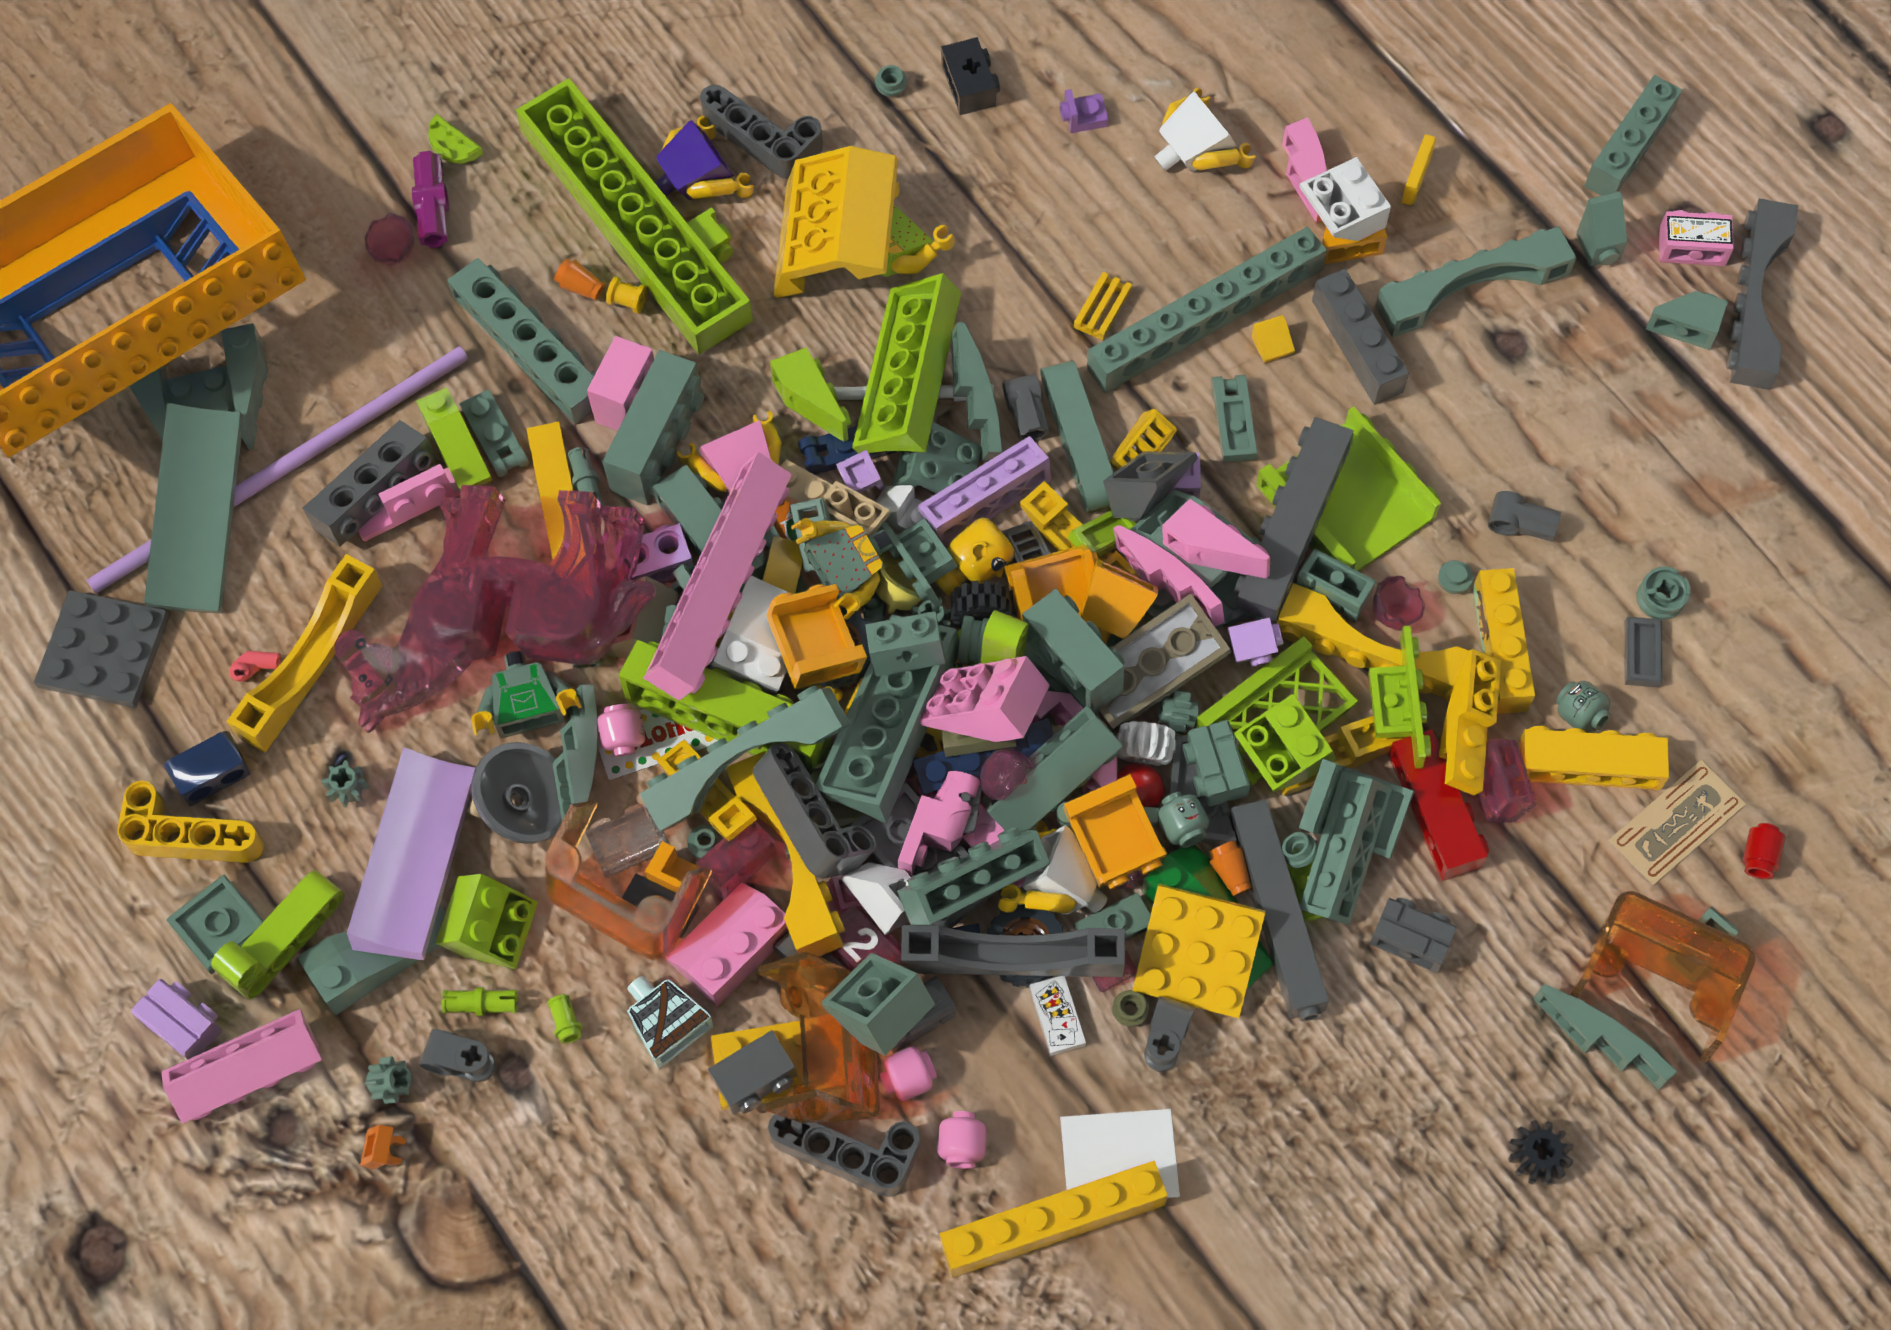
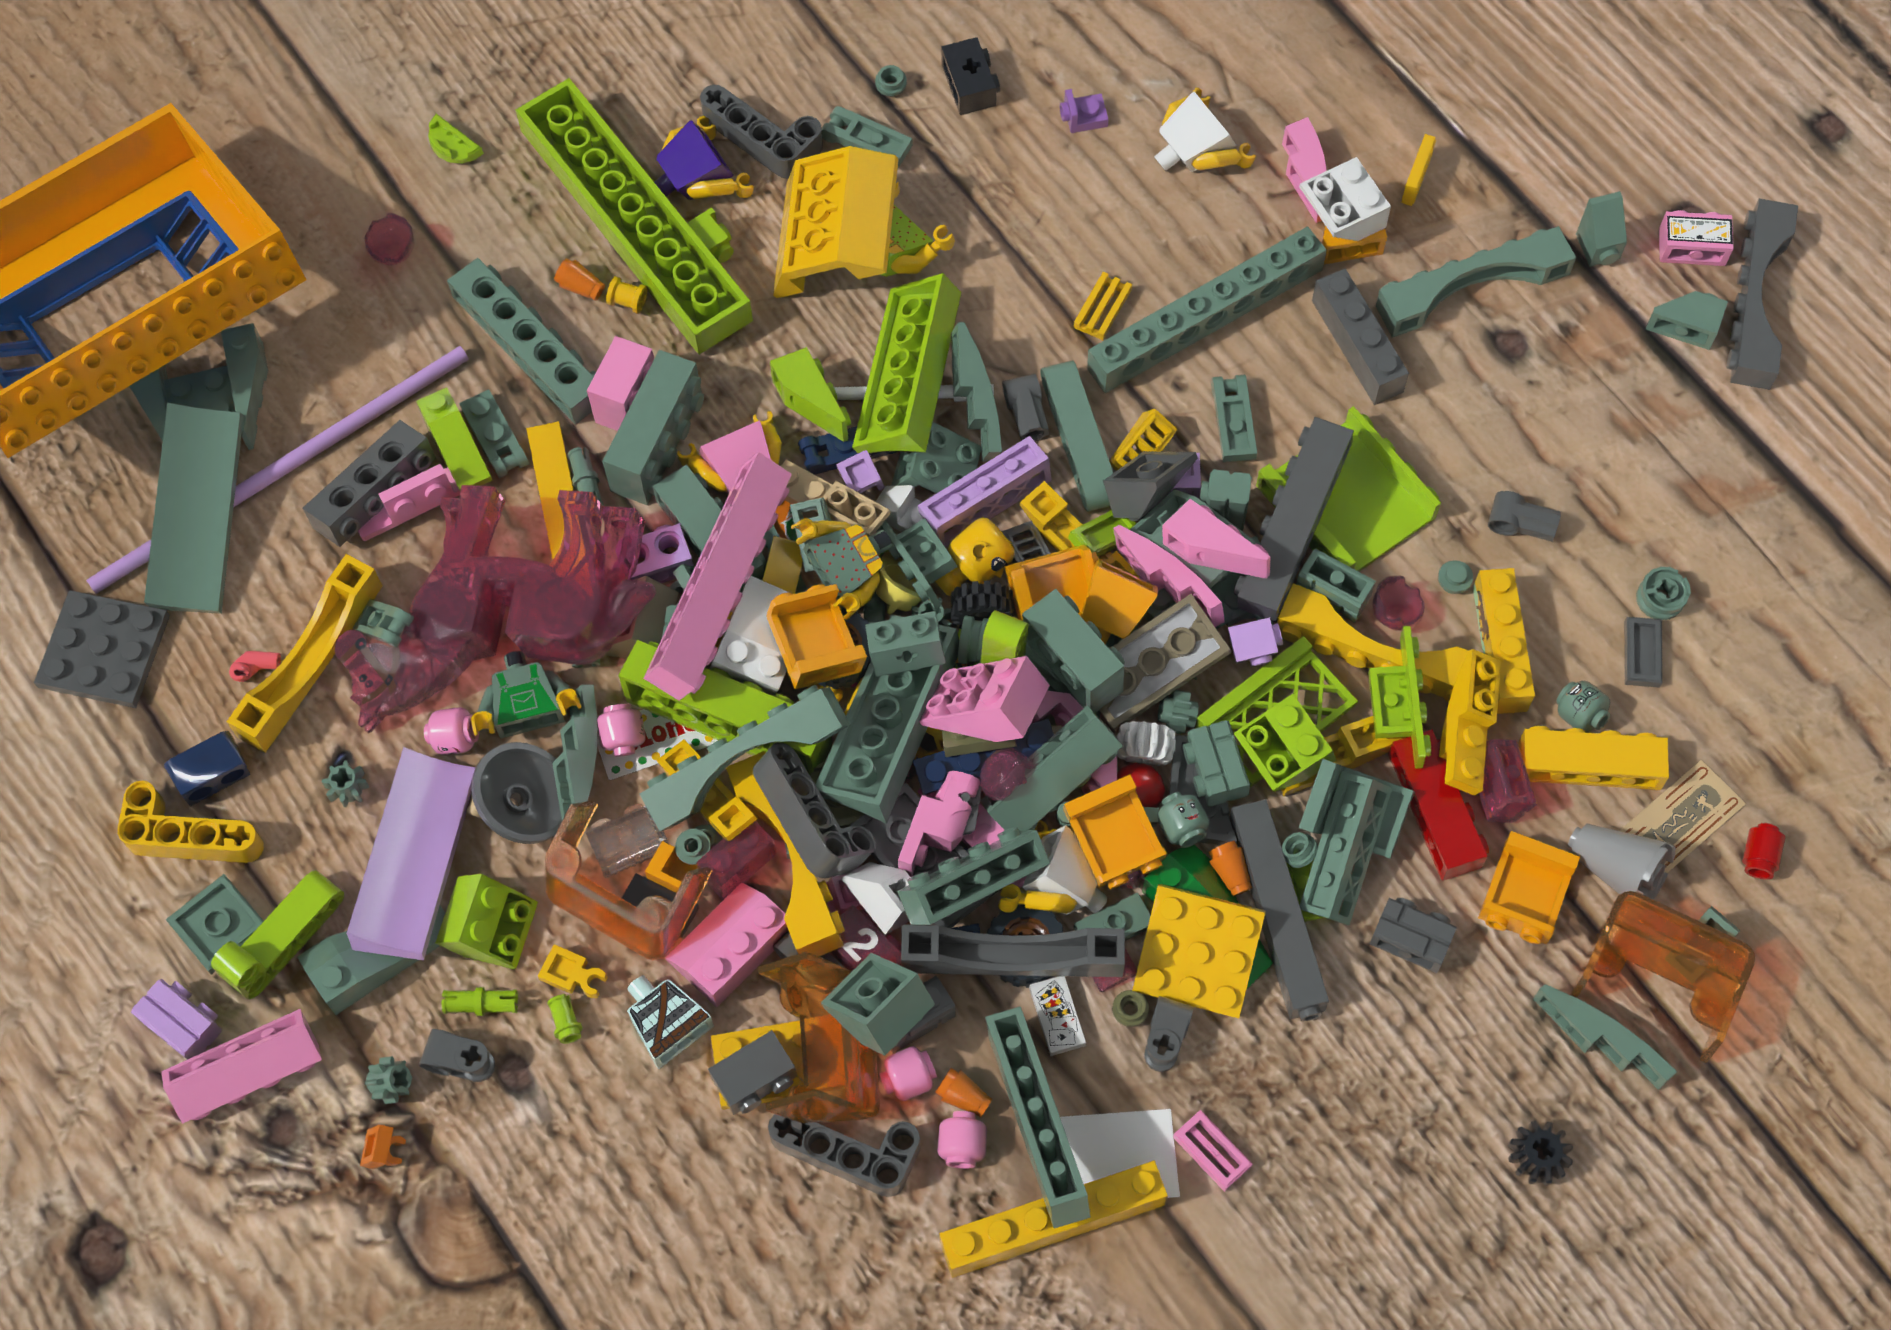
(383, 622): none -> sand green plate
(430, 199): magenta piece -> none
(450, 731): none -> bright pink head
(567, 969): none -> yellow plate
(684, 838): none -> sand green plate
(865, 134): none -> sand green plate
(963, 1093): none -> orange cone
(1038, 1118): none -> sand green brick
(1228, 495): none -> sand green brick
(1234, 1174): none -> bright pink tile
(1272, 339): yellow slope -> none
(1528, 888): none -> light orange panel
(1623, 859): none -> light grey cone
(1633, 137): sand green brick -> none

